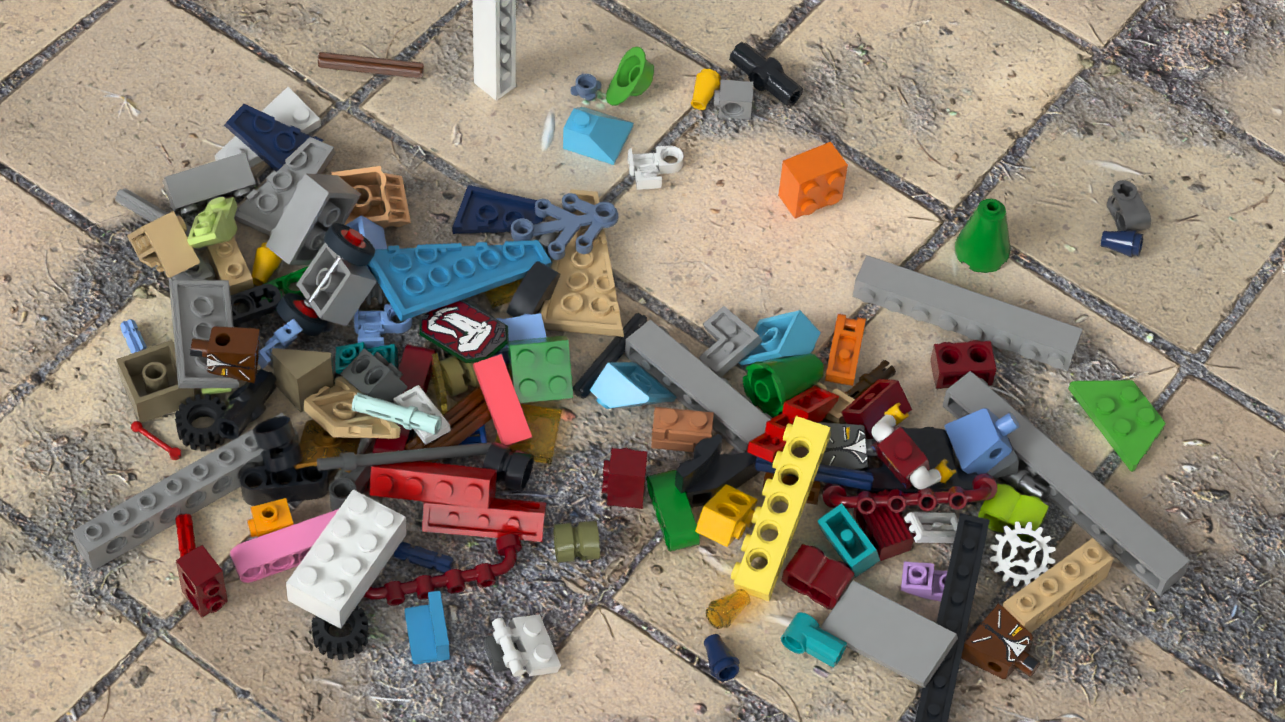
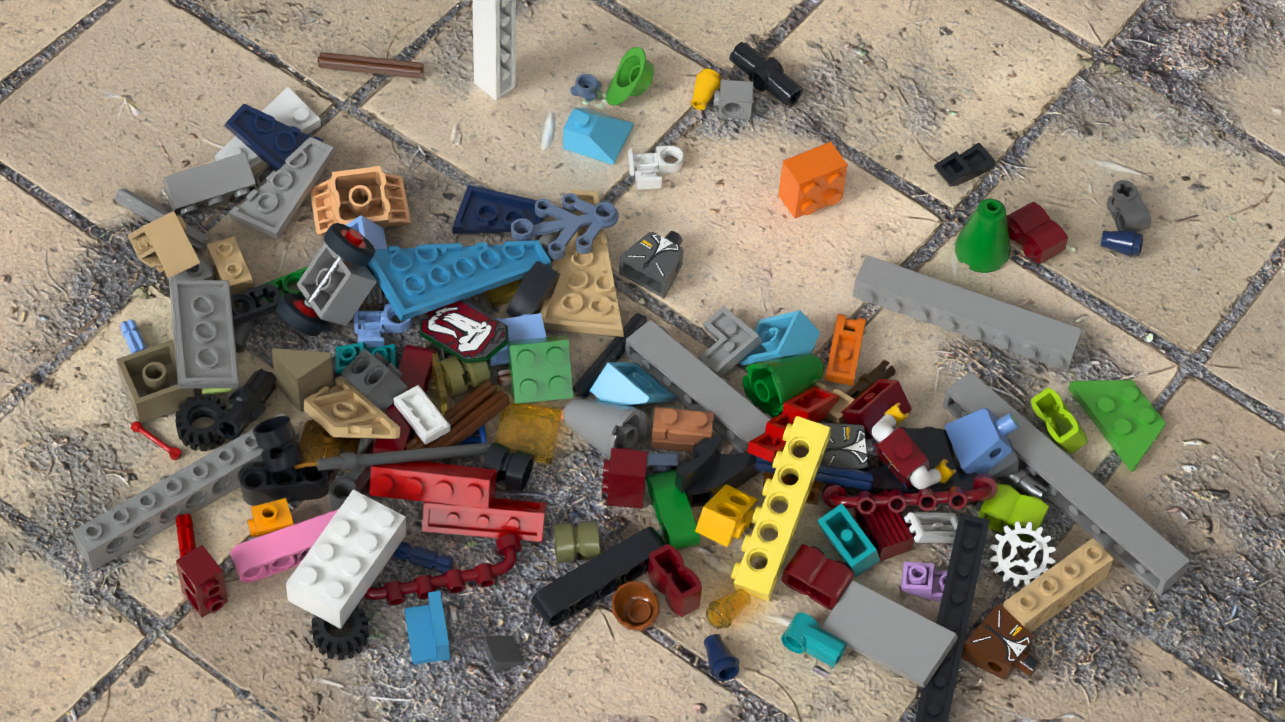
(214, 224): yellowish green slope -> none
(230, 352): reddish brown torso -> none
(264, 264): yellow cone -> none
(281, 339): light blue piece -> none
(309, 214): light grey brick -> none
(409, 416): light aqua pin -> none
(502, 400): coral tile -> none
(533, 644): white plate -> none
(596, 577): none -> black beam
(605, 424): none -> light grey cone
(635, 606): none -> dark orange hair
(653, 262): none -> dark grey torso
(662, 461): none -> sand blue plate
(674, 580): none -> dark red brick
(962, 360): dark red brick -> none
(966, 166): none -> black slope
(1036, 232): none -> dark red brick
(1059, 420): none -> lime brick

